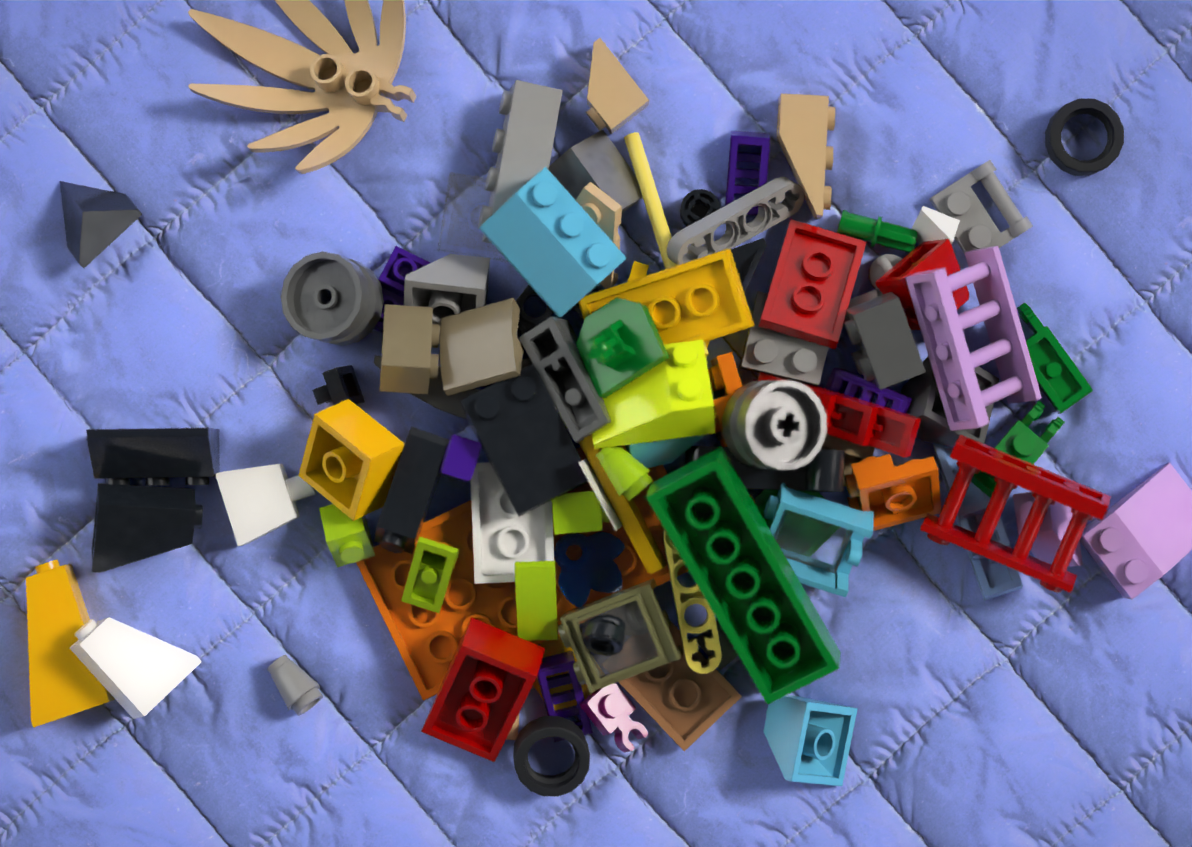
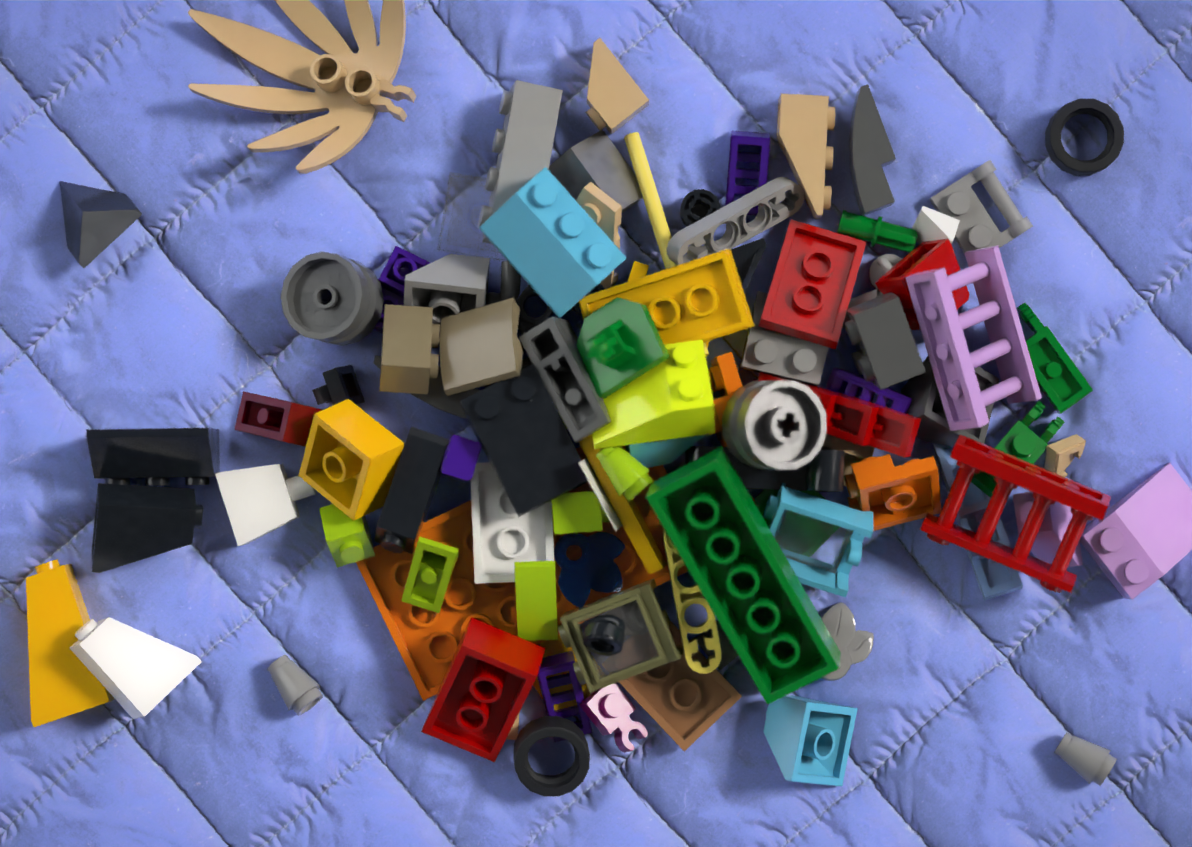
(275, 418): none -> dark red slope
(509, 285): none -> dark grey arm
(853, 644): none -> light grey plate
(868, 154): none -> dark grey slope
(1061, 454): none -> tan tile
(1086, 758): none -> light grey cone

